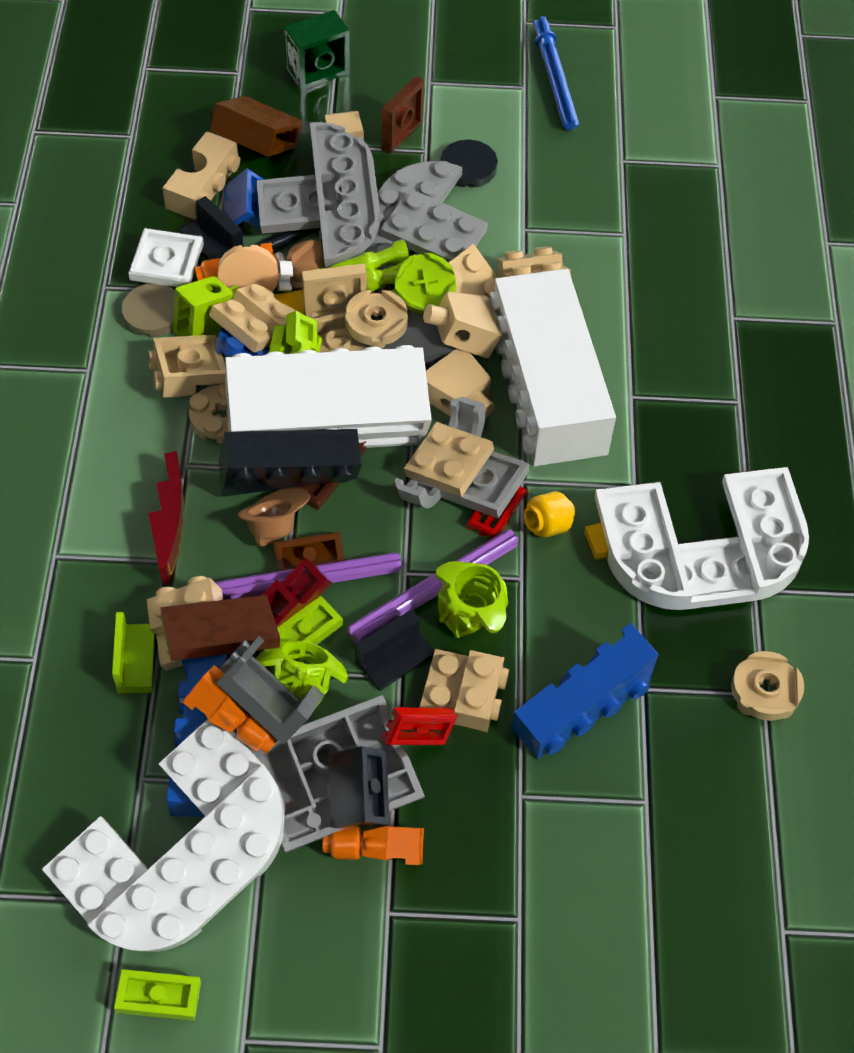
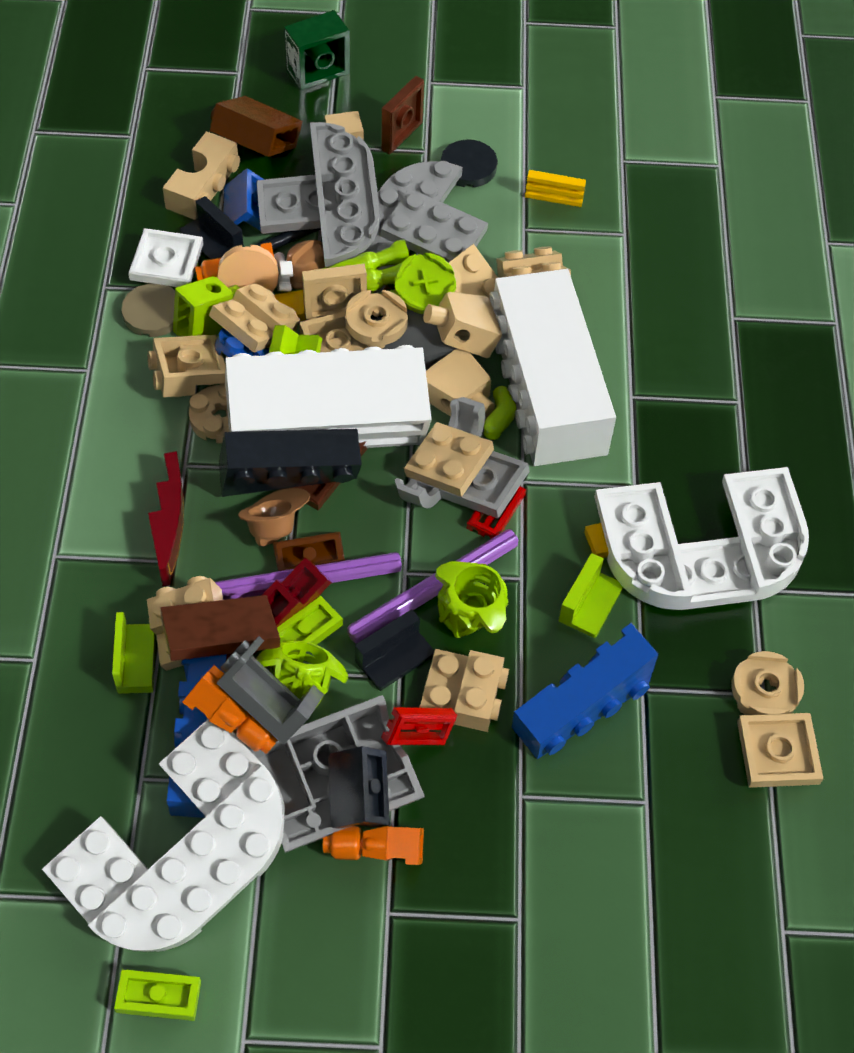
(301, 332): lime plate -> none
(502, 415): none -> lime arm
(545, 41): blue axle -> none
(549, 514): yellow head -> none
(555, 188): none -> yellow tile
(590, 598): none -> lime panel
(779, 750): none -> tan plate

